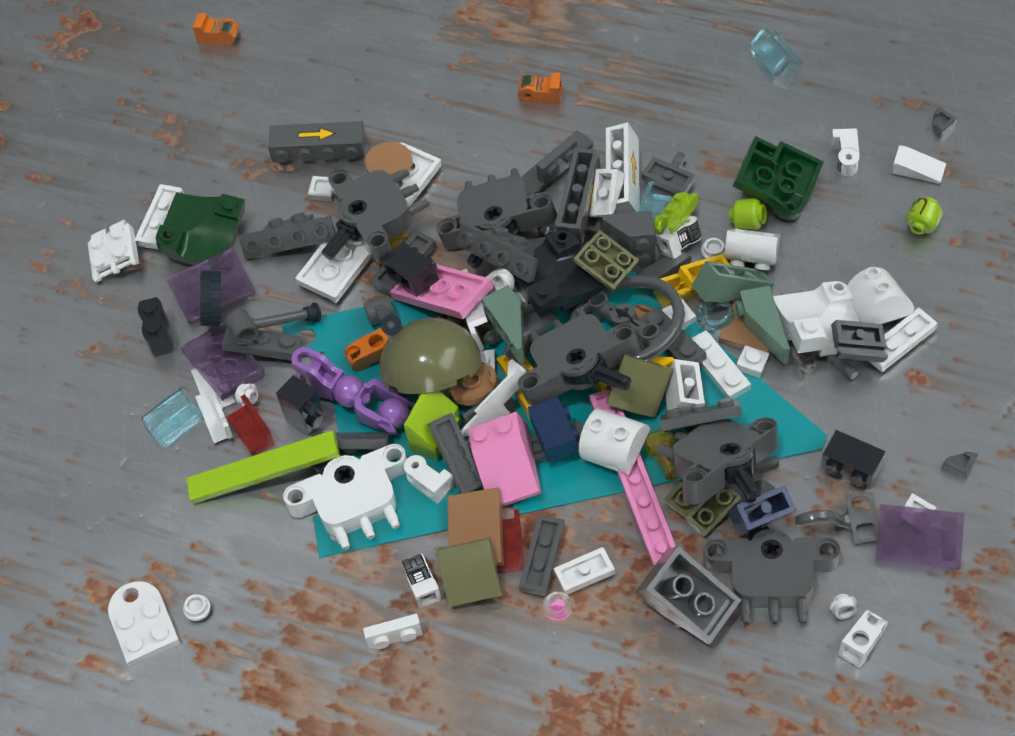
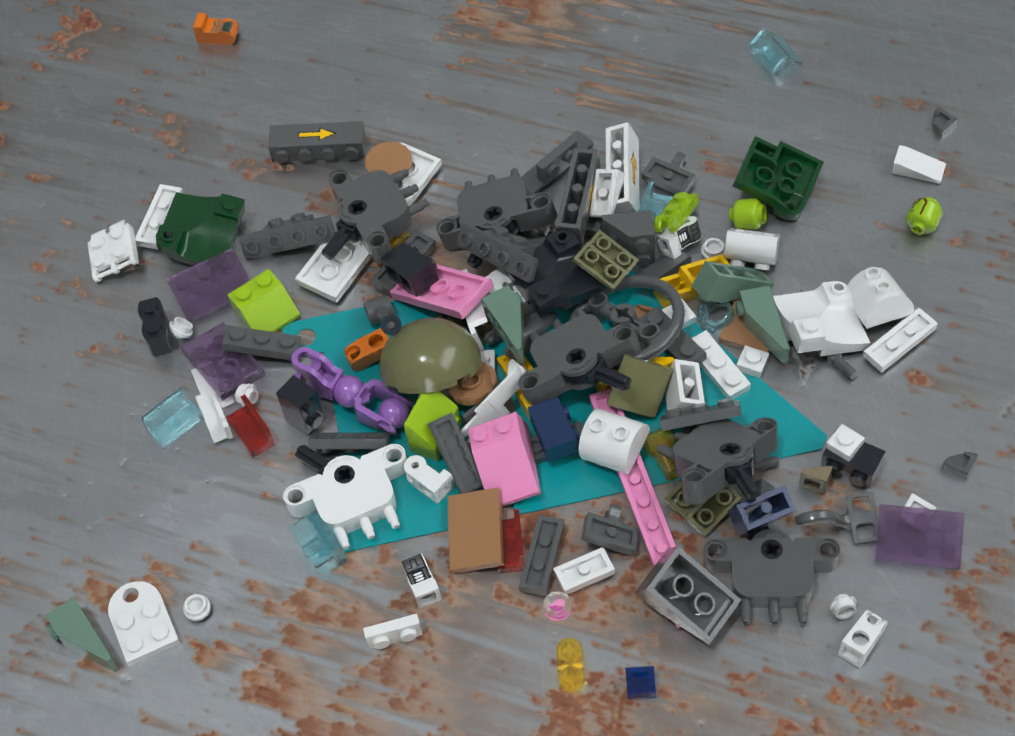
(77, 633): none -> sand green slope
(180, 328): none -> white plate
(210, 298): black wheel -> none
(245, 328): dark grey piece -> none
(263, 303): none -> lime slope
(263, 467): lime tile -> none
(317, 541): none -> clear light blue panel
(320, 189): white tile -> none
(469, 572): olive slope -> none
(503, 278): white plate -> none
(541, 89): orange leg -> none
(571, 677): none -> clear yellow piece
(610, 532): none -> dark grey plate
(640, 682): none -> clear blue plate
(816, 478): none -> dark tan slope
(845, 442): none -> white plate
(847, 144): white leg -> none
(859, 340): plate -> none

